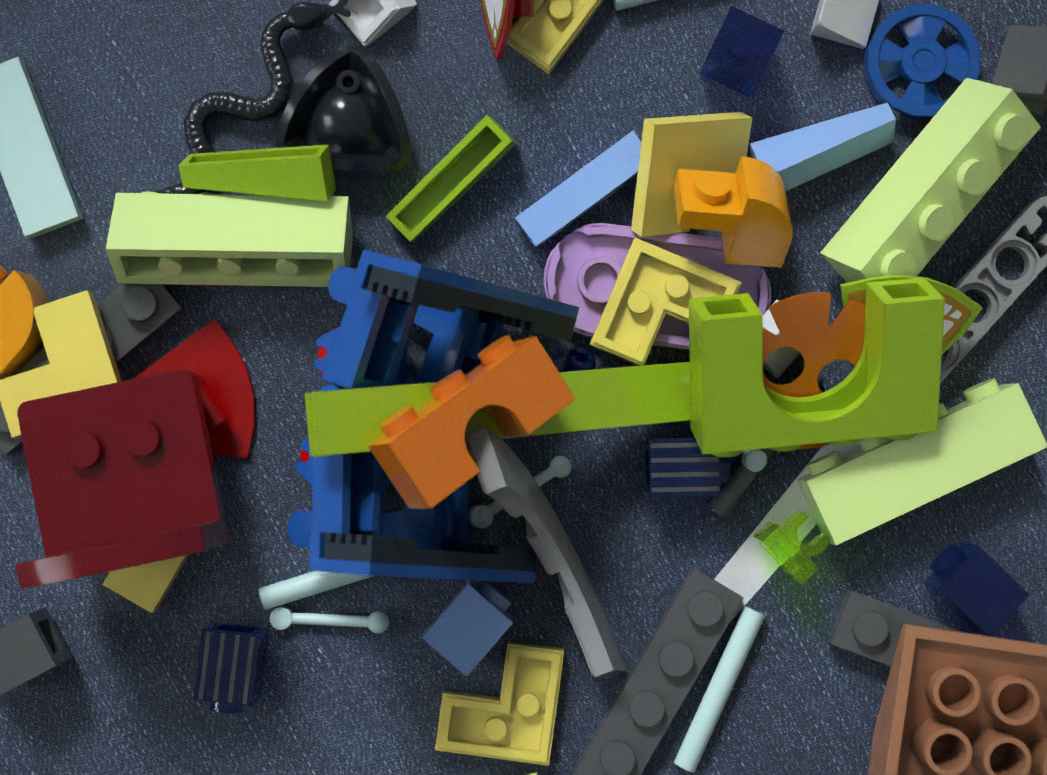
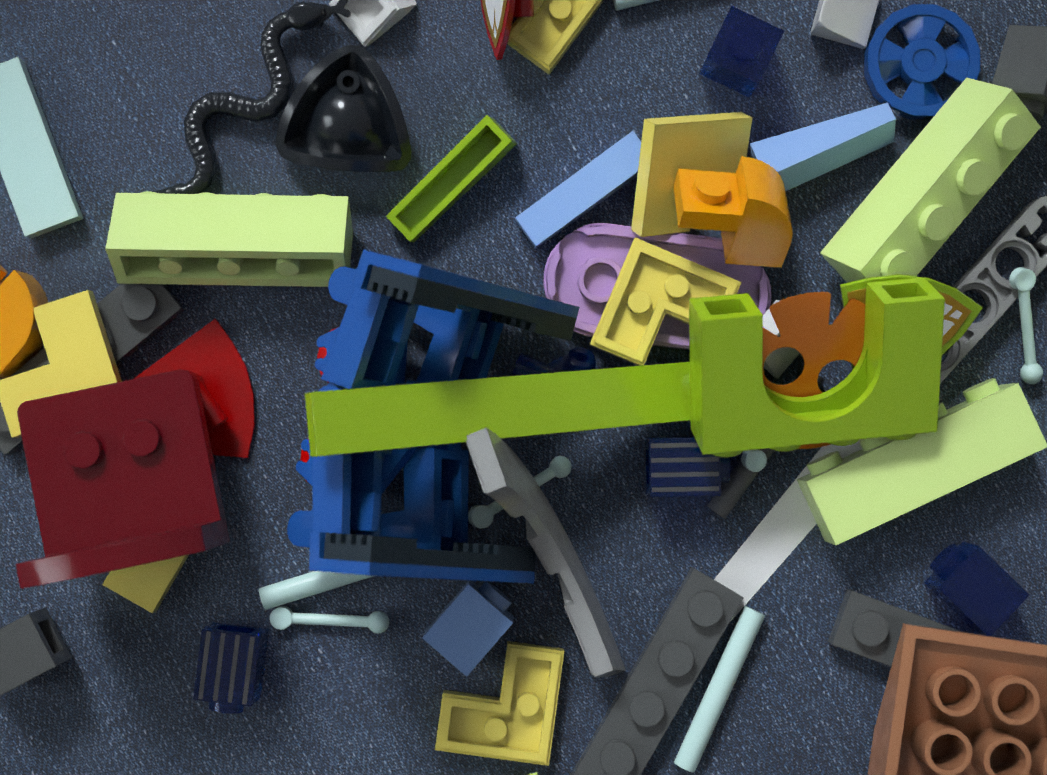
(276, 172): lime piece -> none
(427, 447): orange arch -> none
(788, 550): clear neon green tile -> none
(1023, 281): none -> light aqua hinge

